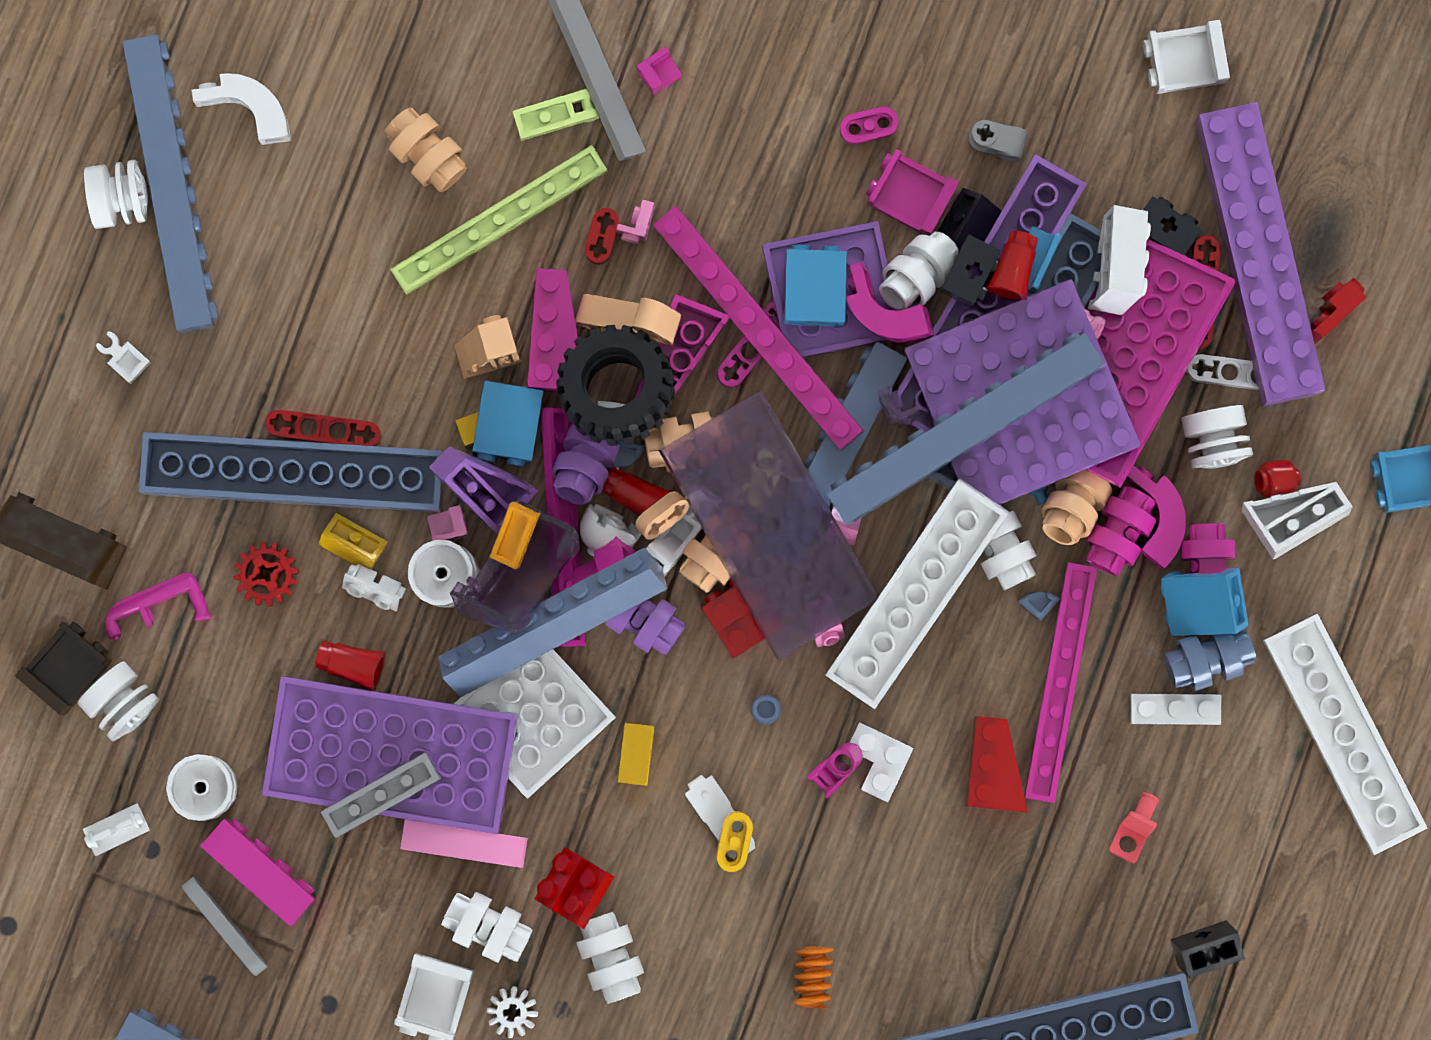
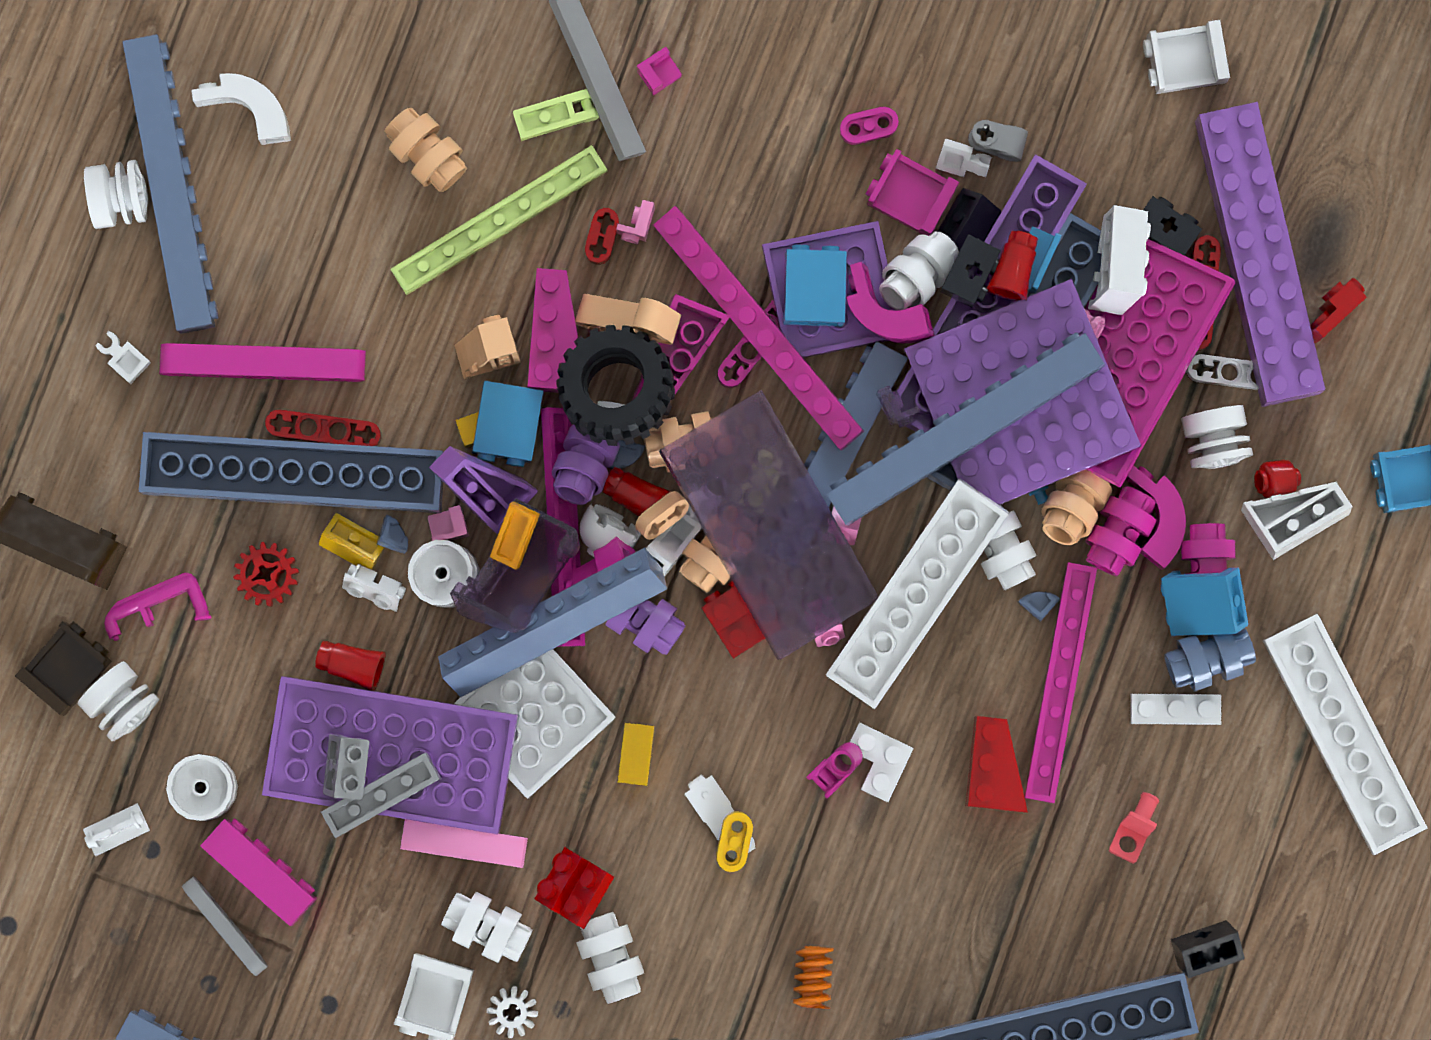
(262, 362): none -> dark pink beam
(345, 767): none -> light grey bracket
(392, 535): none -> sand blue tile
(766, 709): sand blue tile -> none
(957, 159): none -> white plate

